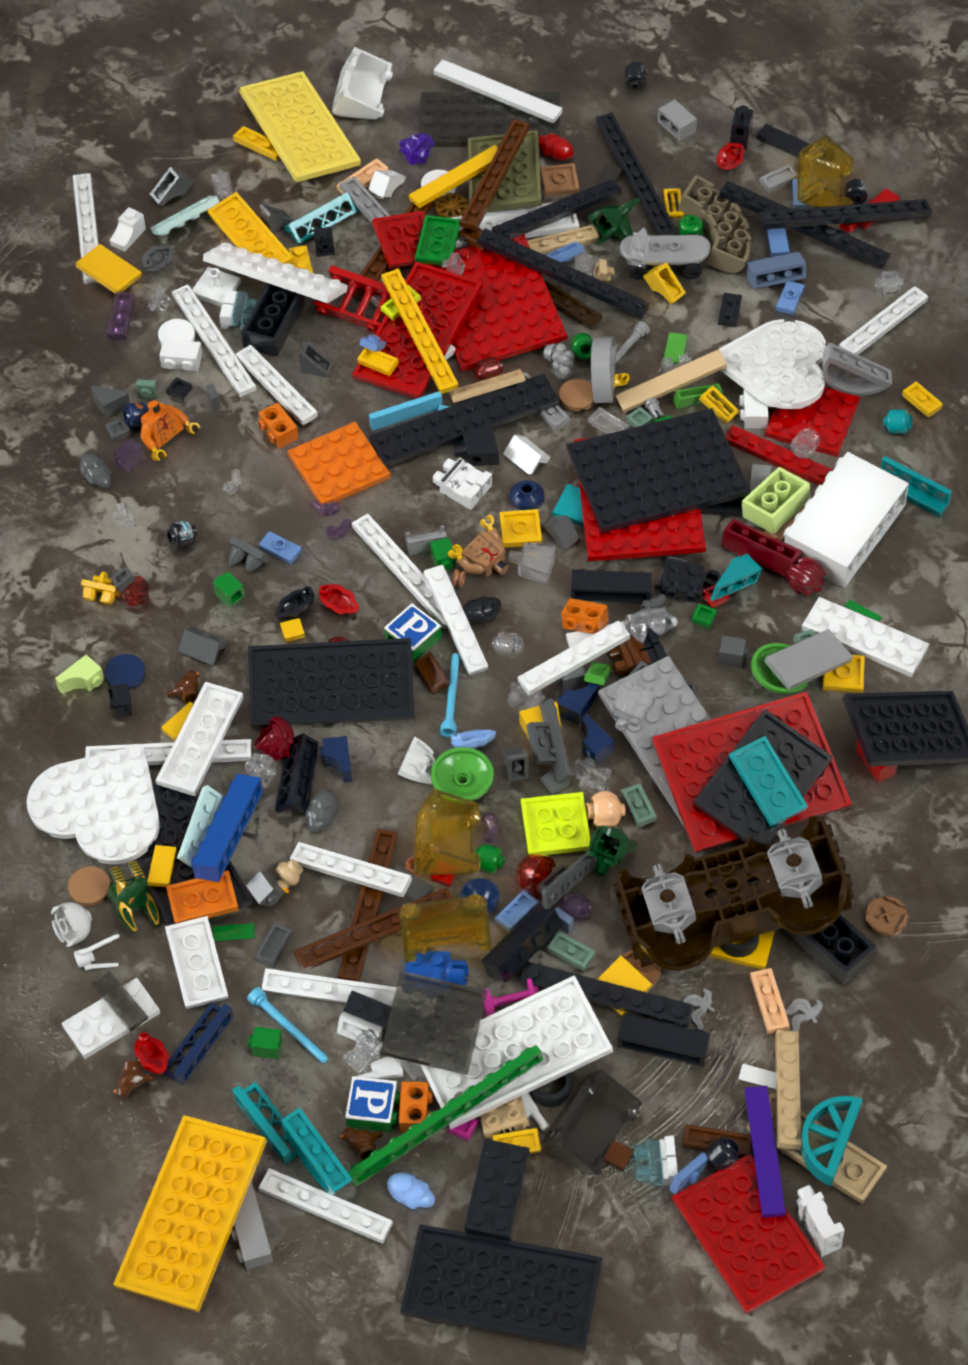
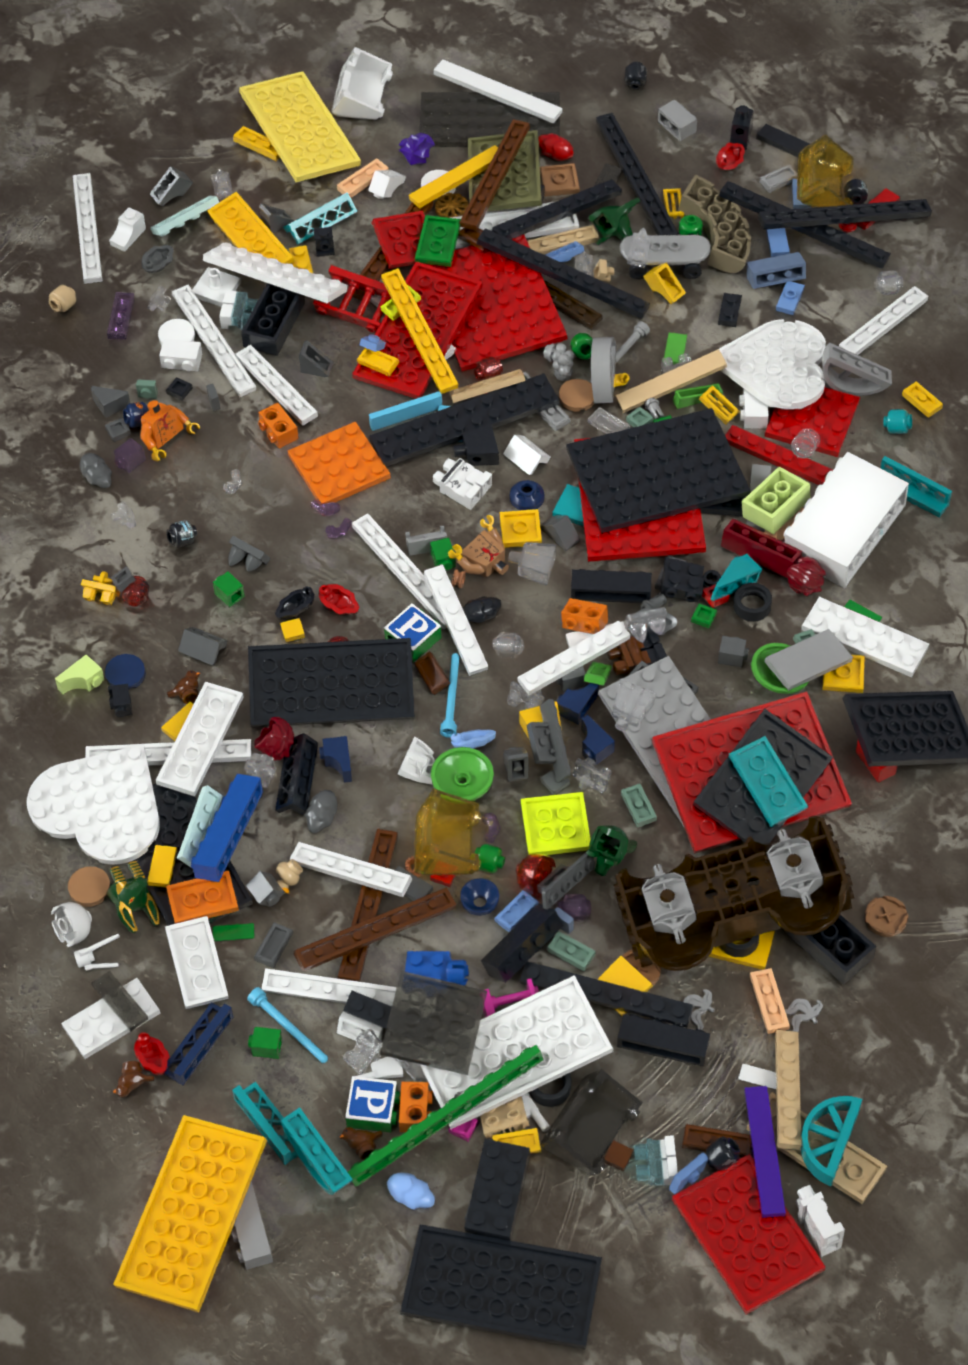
(62, 298): none -> tan head
(108, 269): yellow tile -> none
(280, 548): medium blue plate -> none
(325, 1206): white plate -> none
(363, 199): light grey tile -> none
(444, 924): clear yellow windscreen -> none
(454, 264): clear tile -> none
(604, 809): light nougat plant -> none
(753, 589): none -> black tyre

